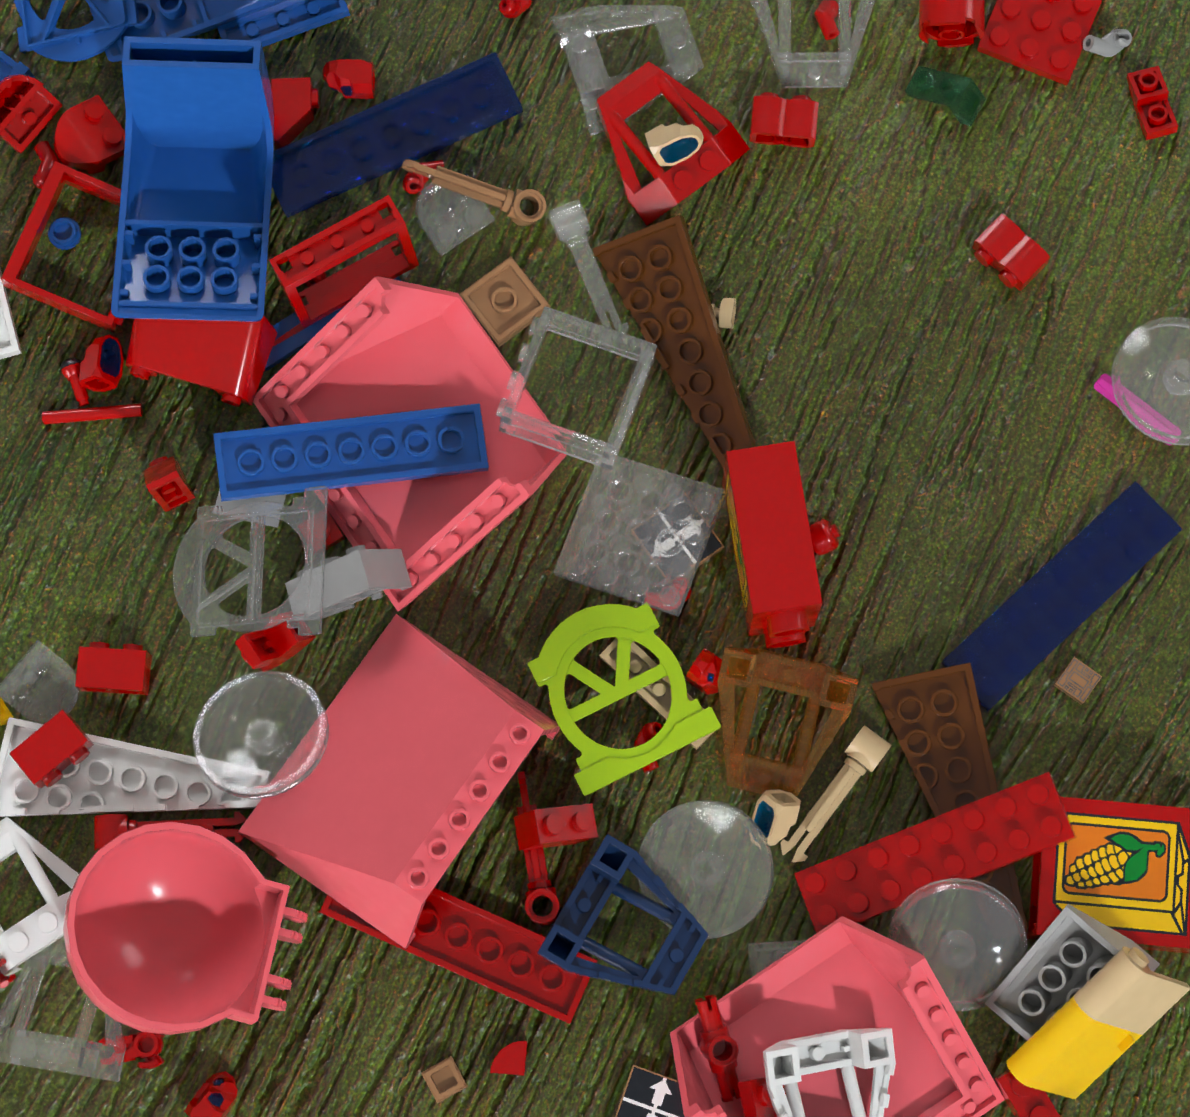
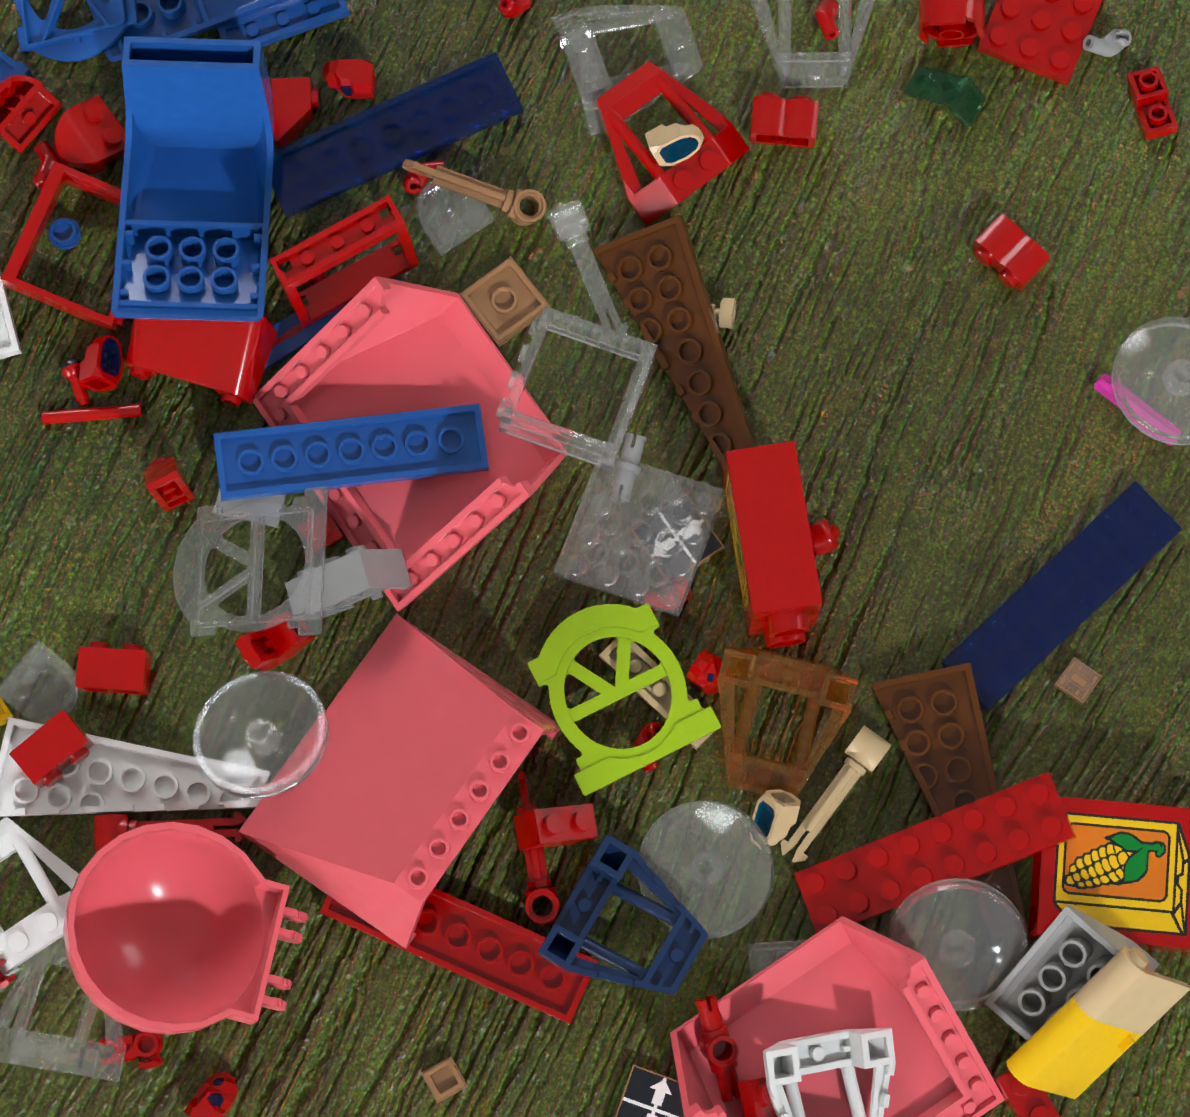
(511, 1059): red tile -> none
(627, 467): none -> light grey pin

